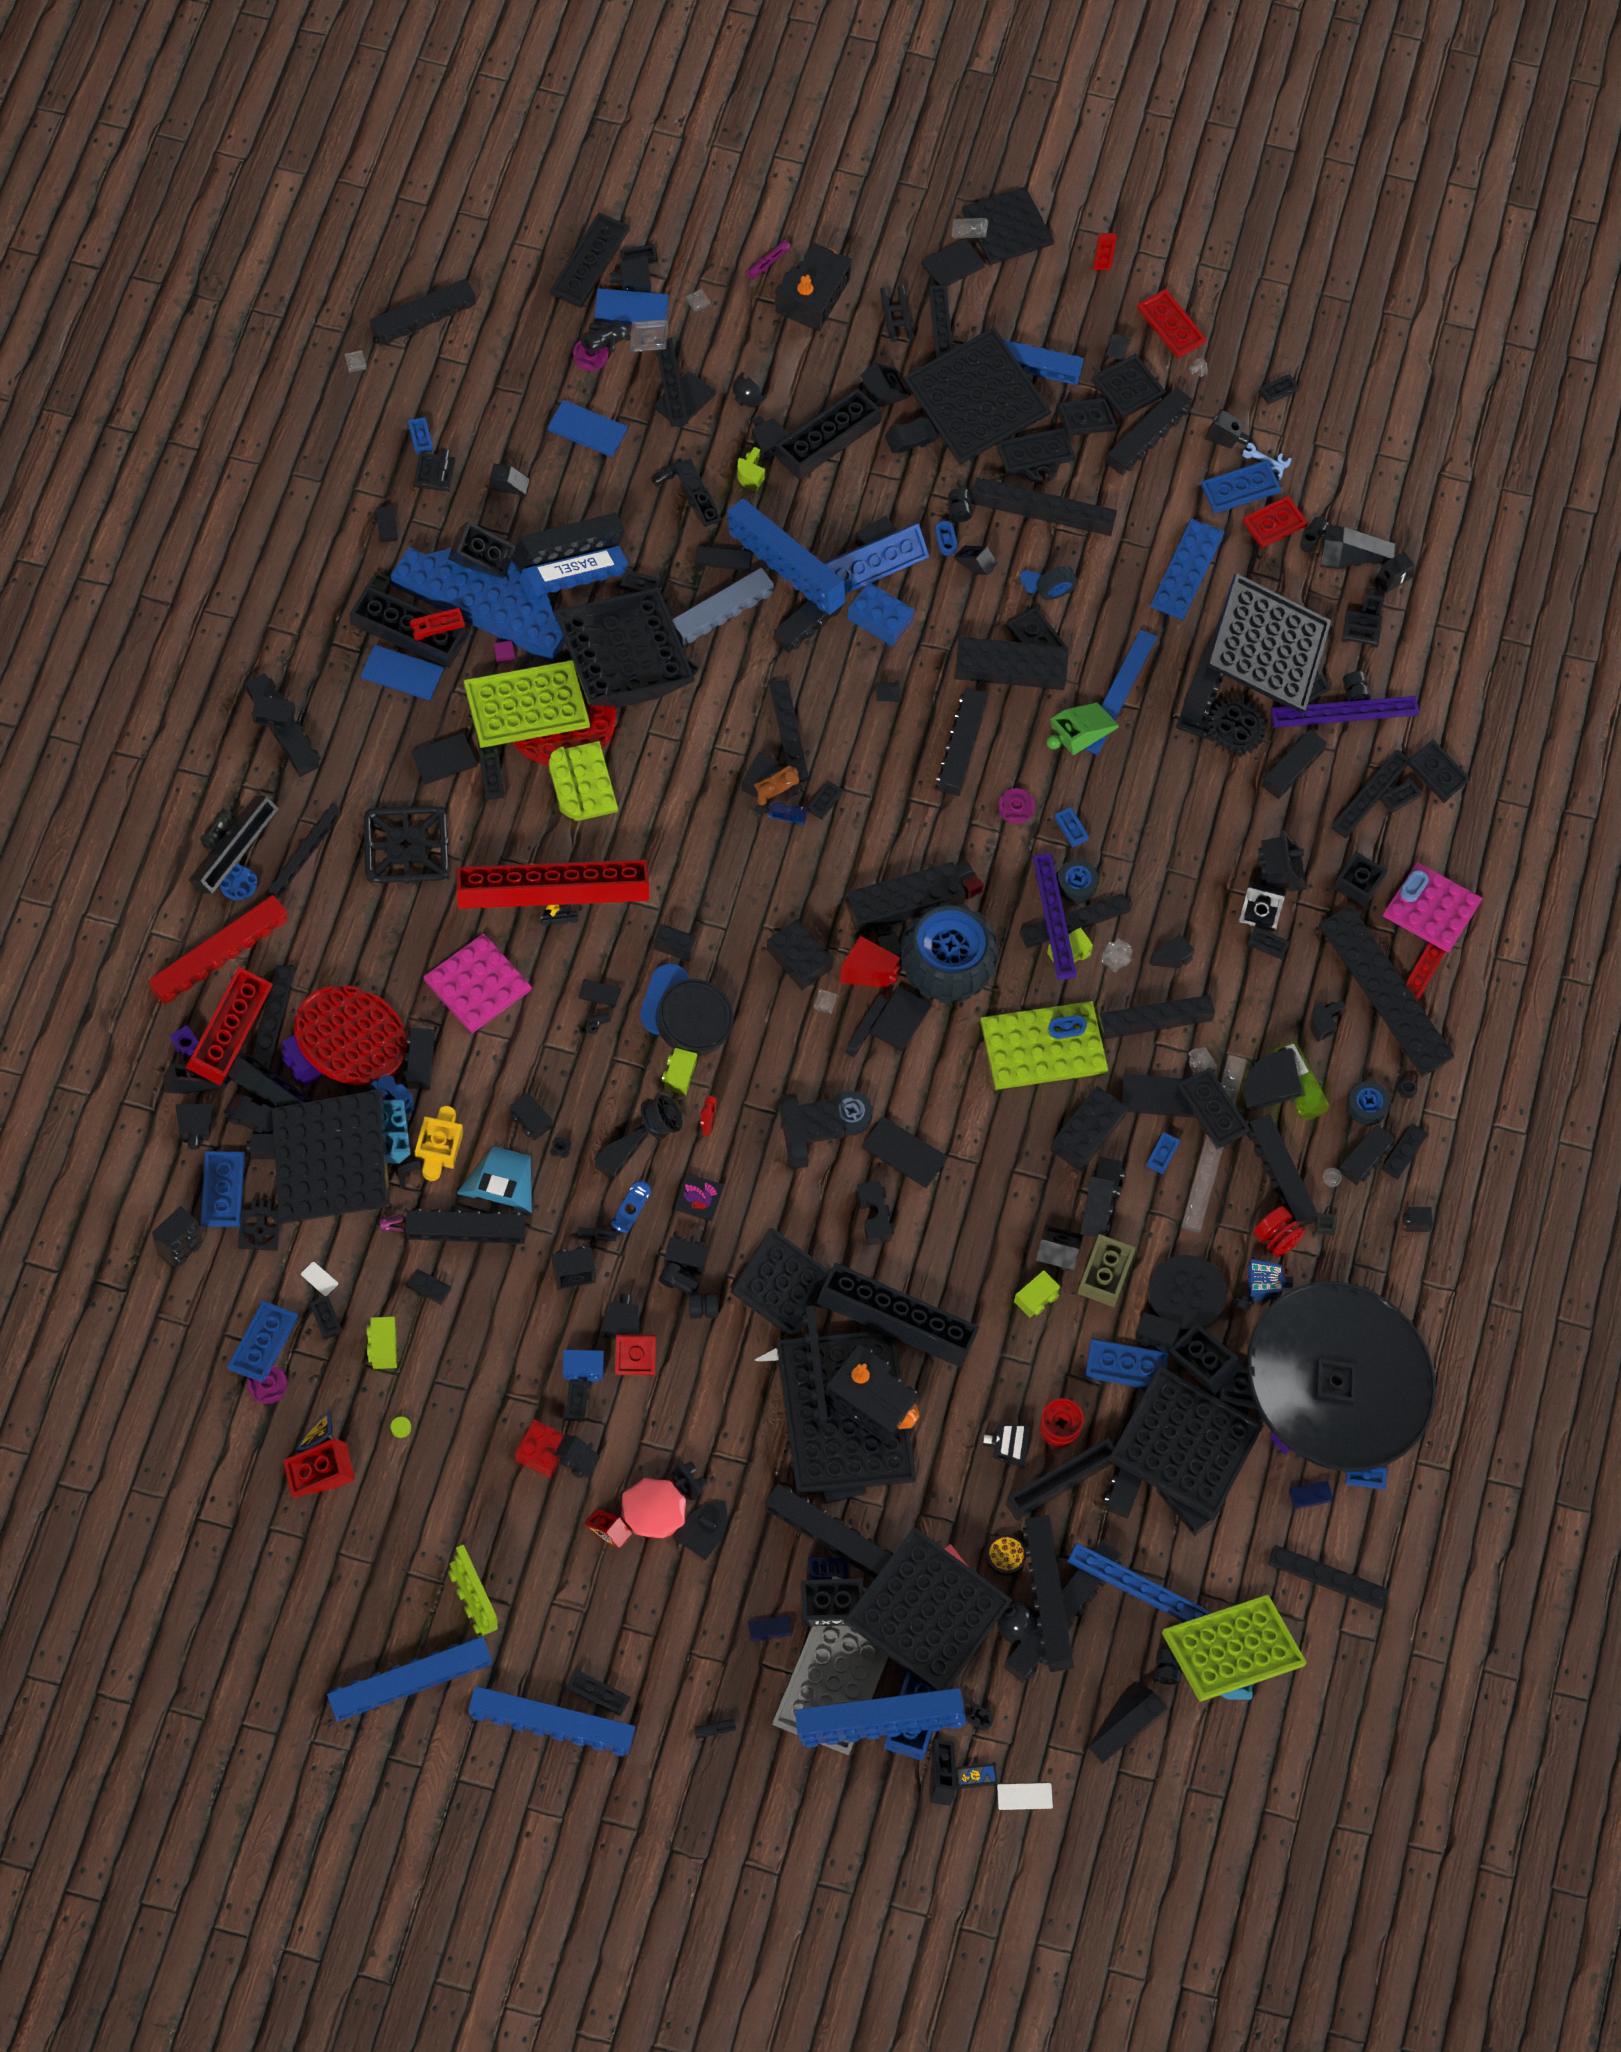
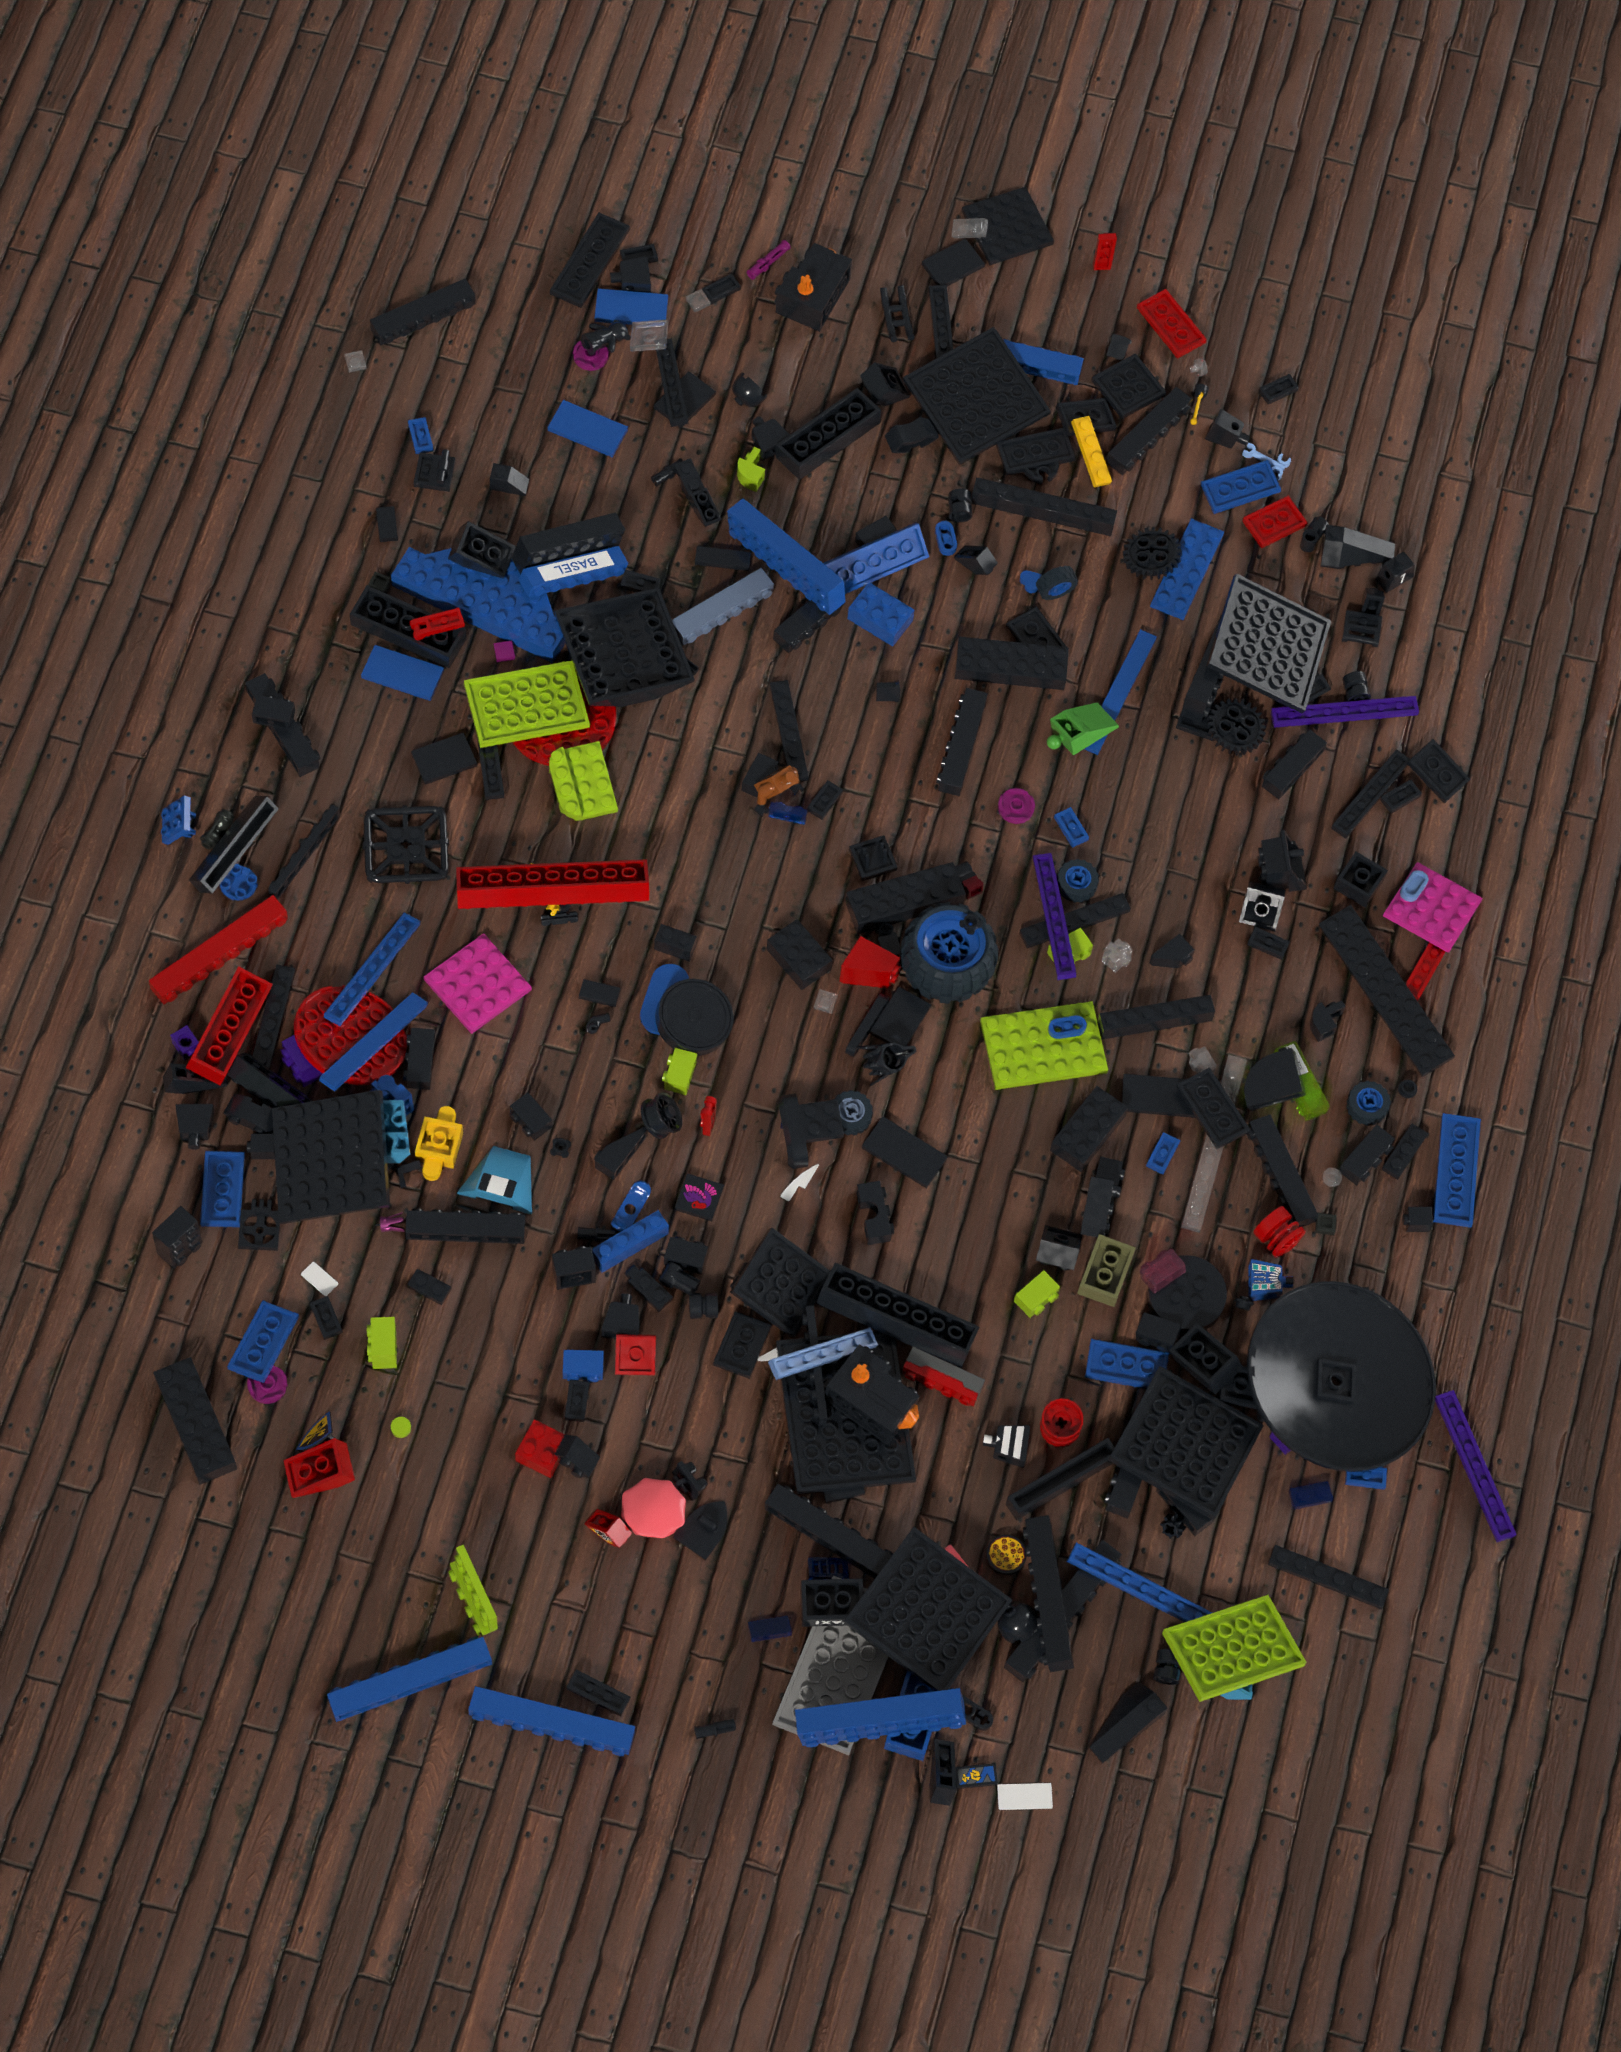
(177, 820): none -> blue plate
(195, 1420): none -> black brick
(372, 969): none -> blue tile
(373, 1041): none -> blue tile
(630, 1241): none -> blue brick
(648, 1288): none -> black hinge
(721, 288): none -> black tile
(742, 1345): none -> black tile
(802, 1181): none -> white sticker
(821, 1353): none -> medium blue tile
(873, 858): none -> black plate
(886, 1059): none -> black piece
(943, 1377): none -> piece
(970, 918): none -> black plate
(1091, 451): none -> yellow plate
(1145, 553): none -> black gear
(1162, 1270): none -> clear pink brick
(1173, 1525): none -> black gear
(1200, 392): none -> hinge
(1456, 1170): none -> blue plate
(1475, 1466): none -> dark purple plate

